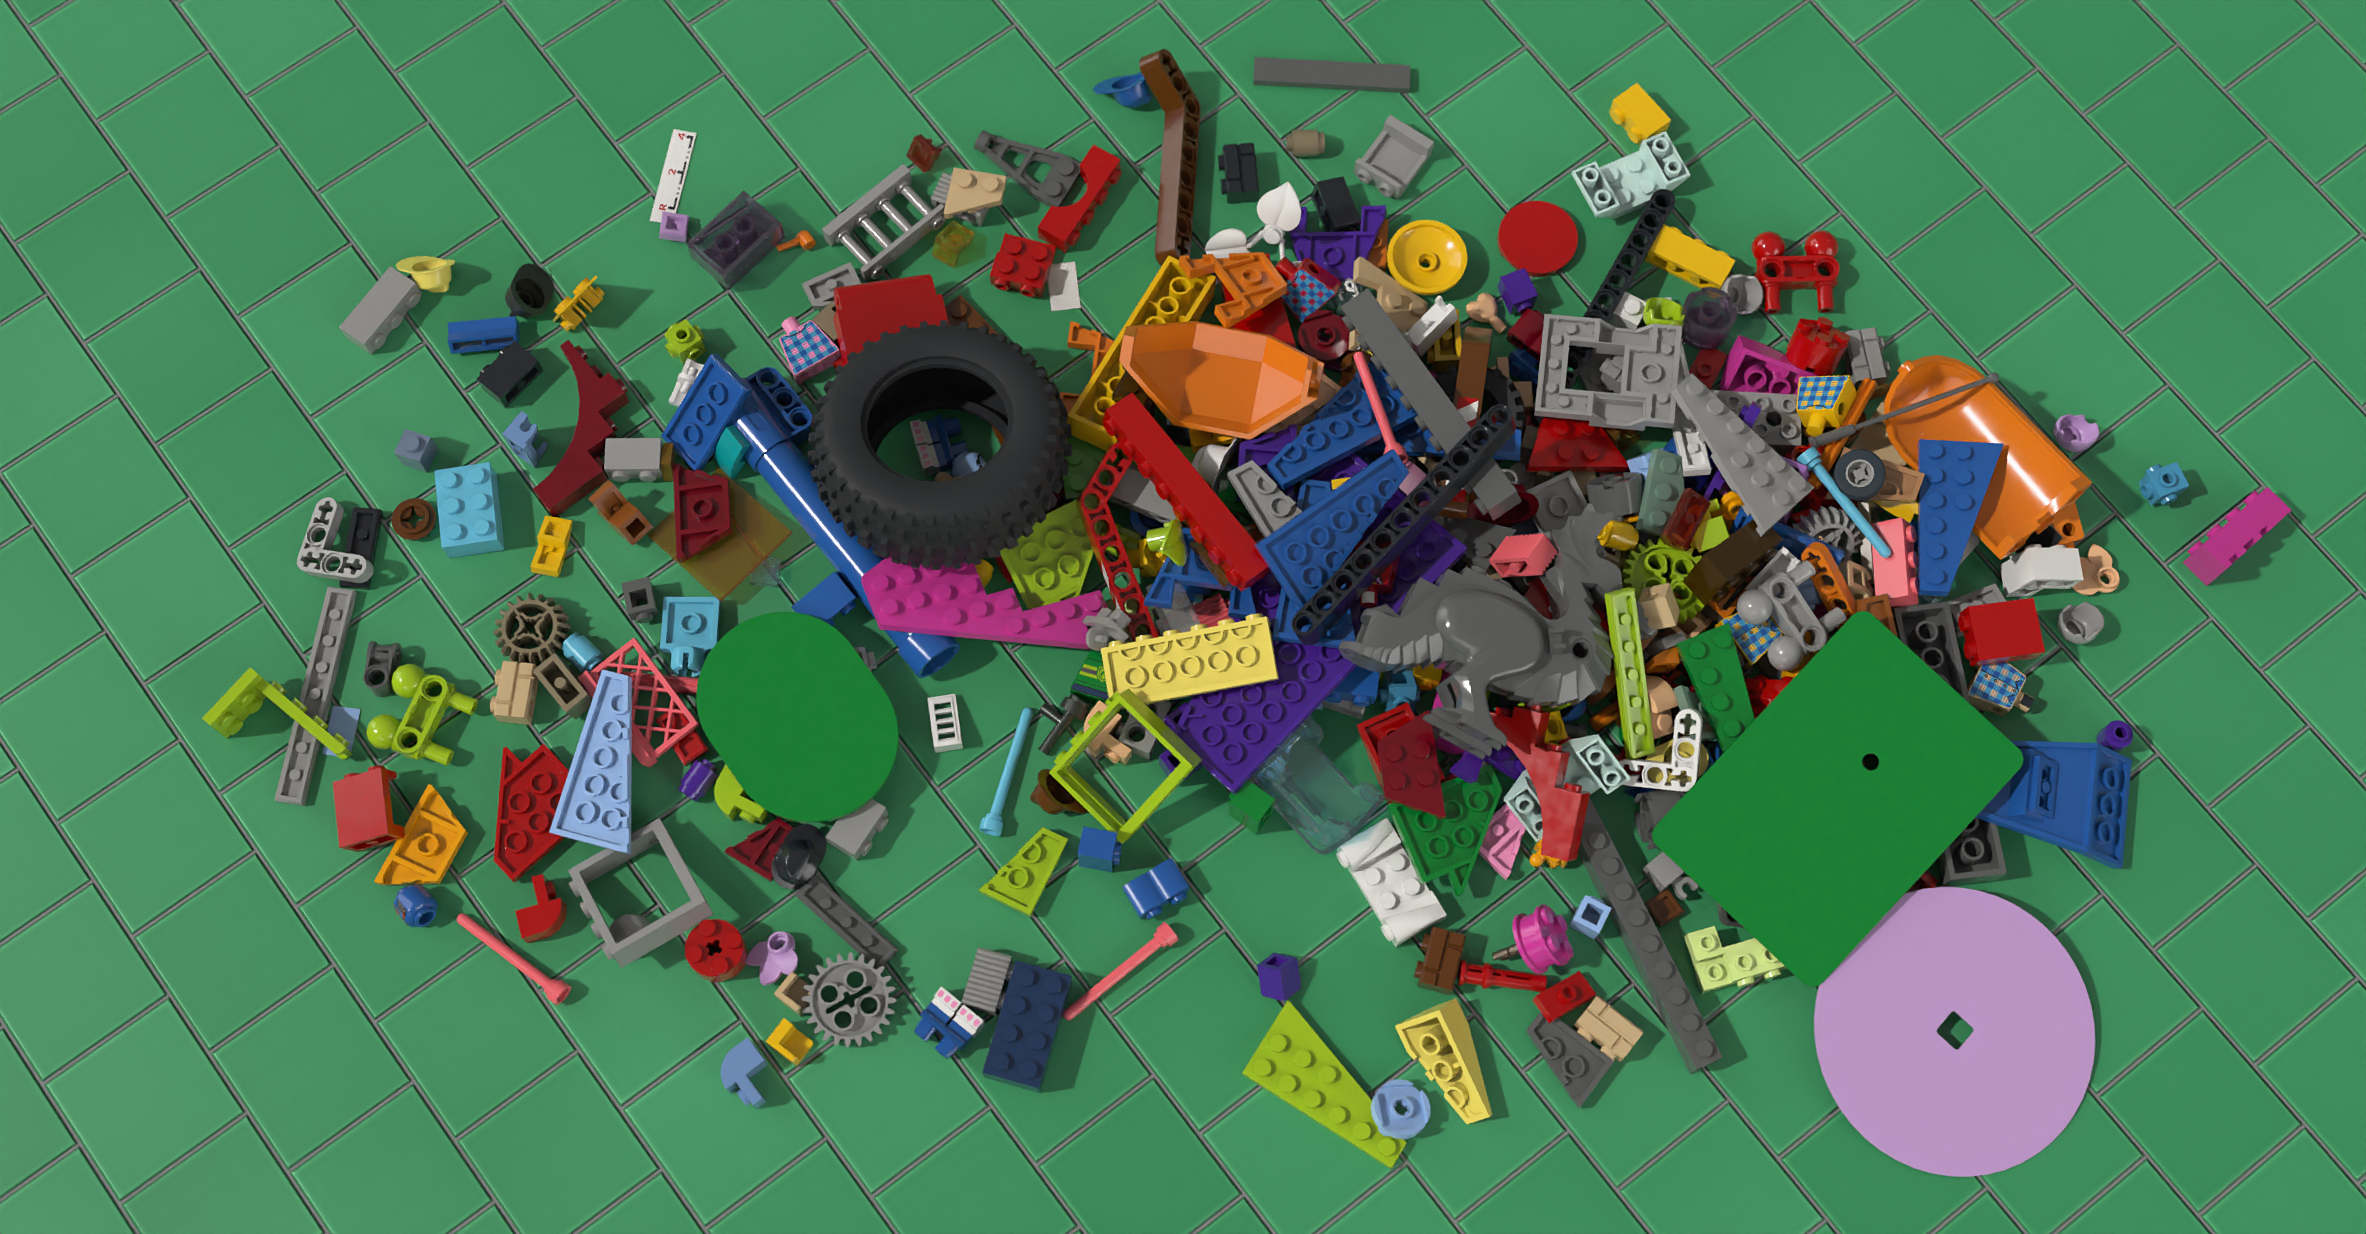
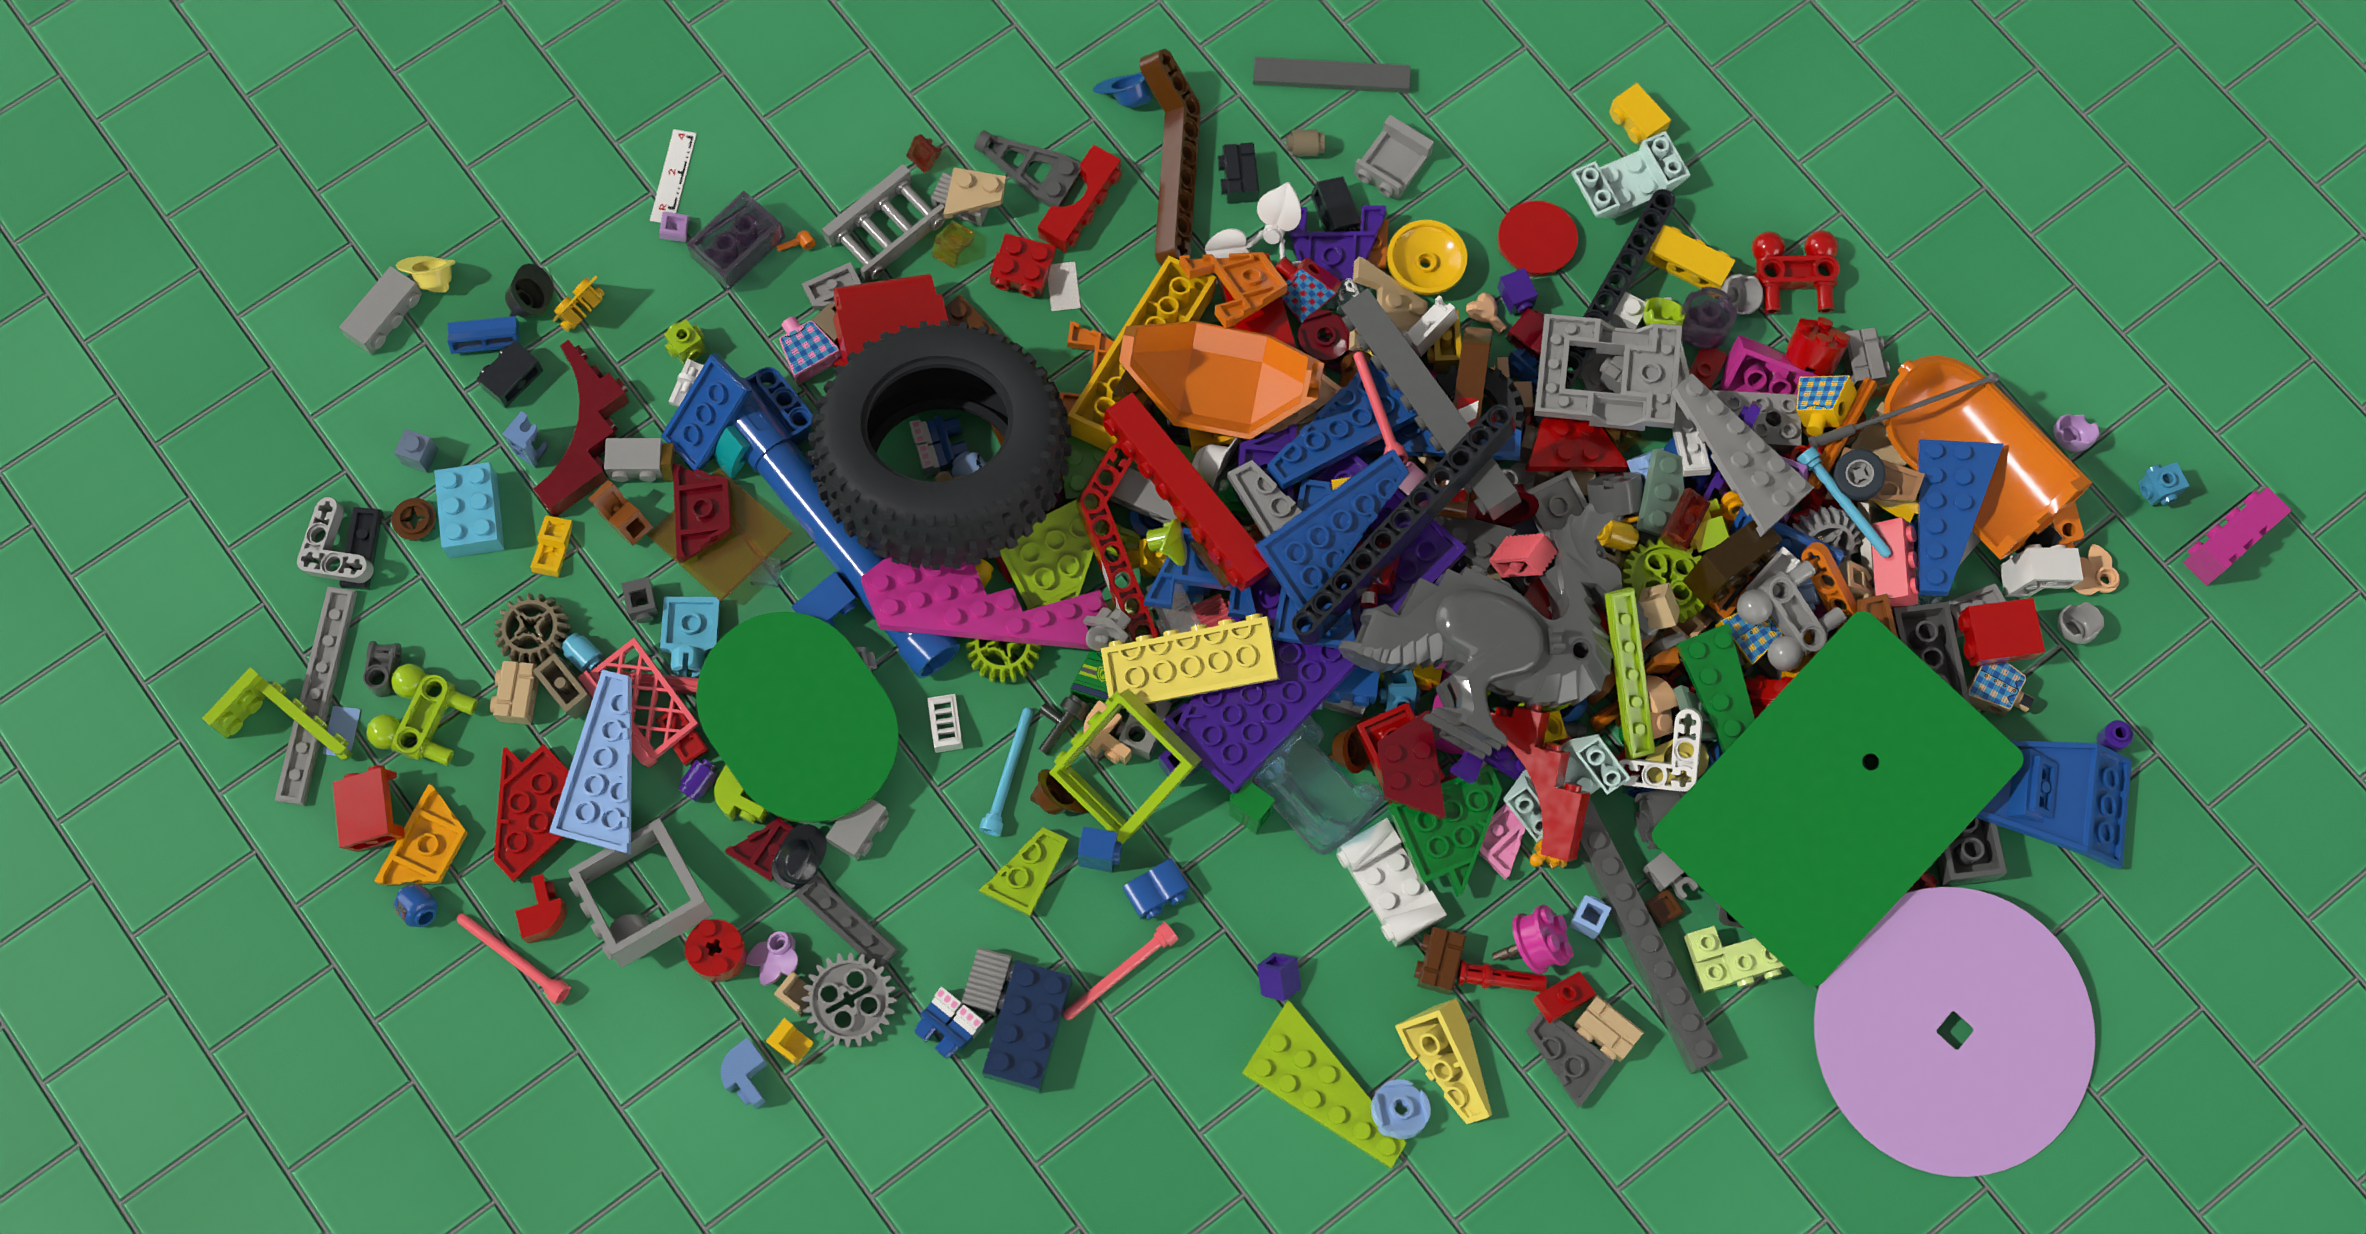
(994, 650): none -> lime gear
(1349, 749): none -> reddish brown piece

